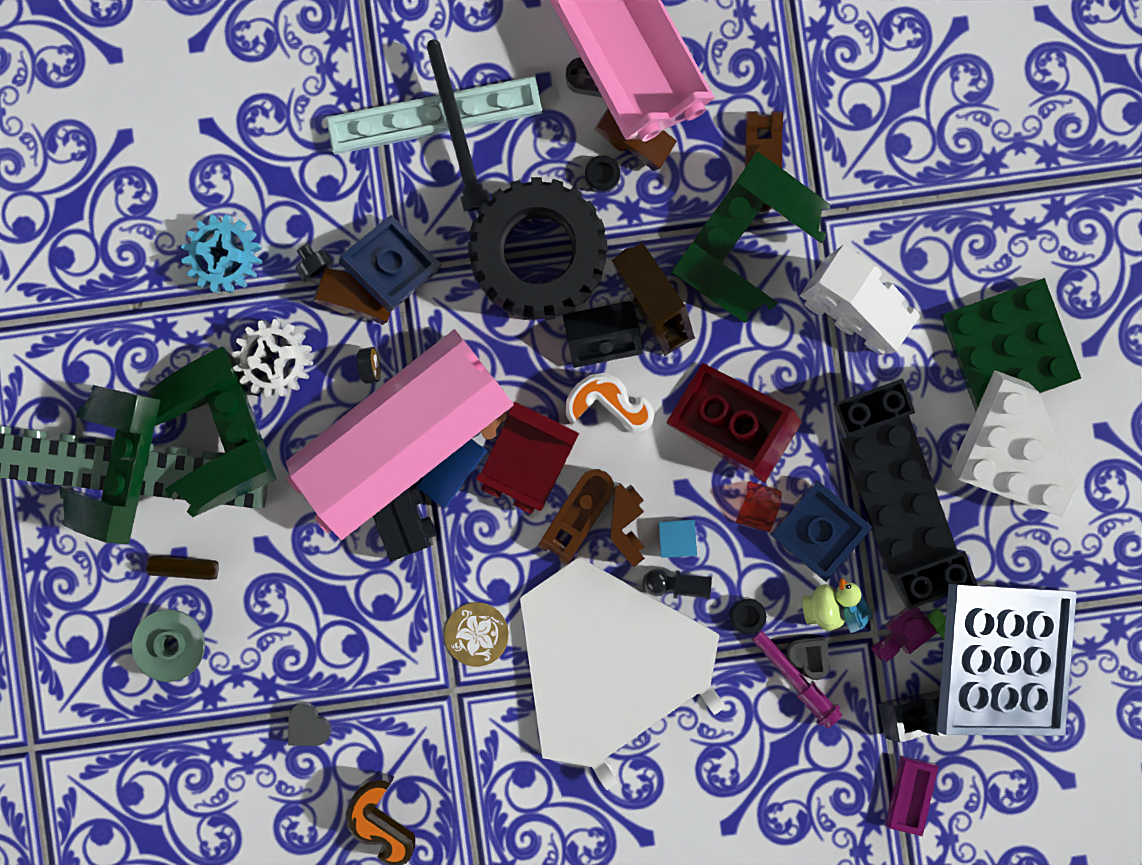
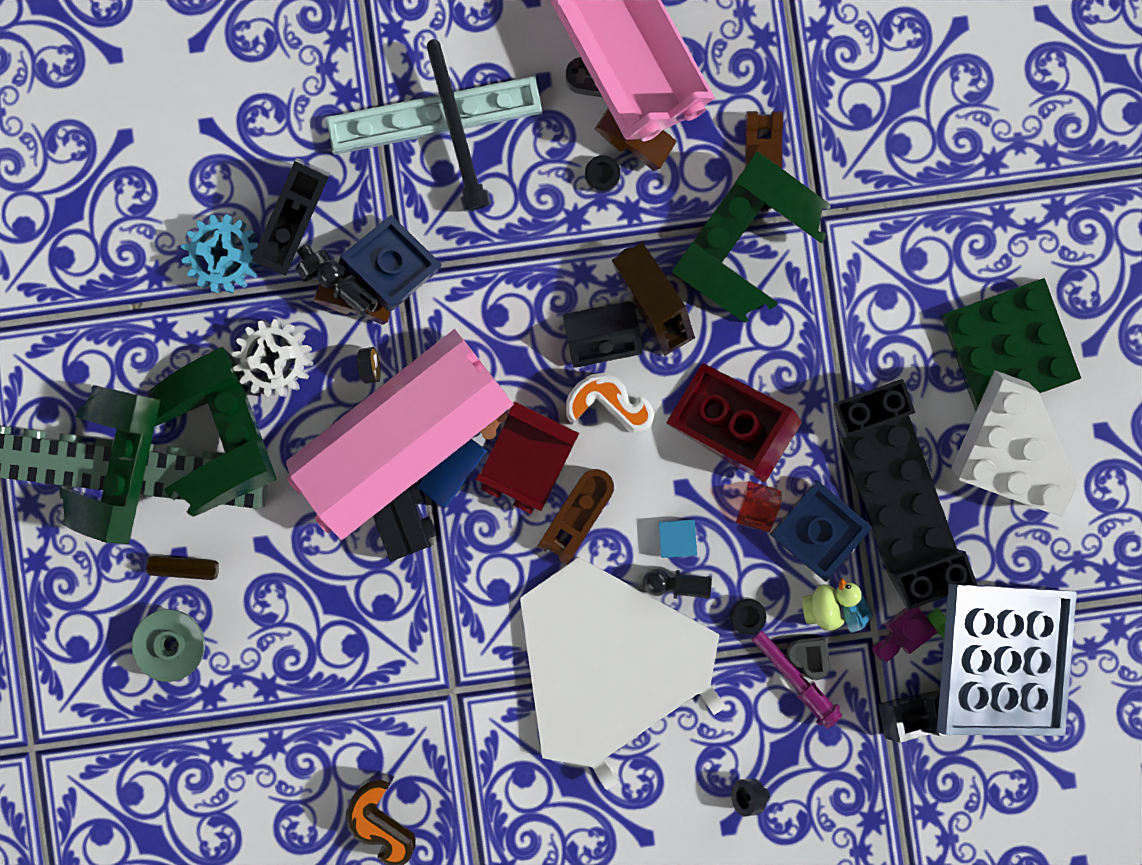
(290, 216): none -> black slope
(307, 727): dark grey tile -> none
(332, 276): none -> black pin
(476, 634): pearl gold sticker -> none
(522, 203): black tyre -> none
(624, 511): reddish brown slope -> none
(749, 797): none -> black tile
(853, 295): white brick -> none
(911, 795): magenta tile -> none

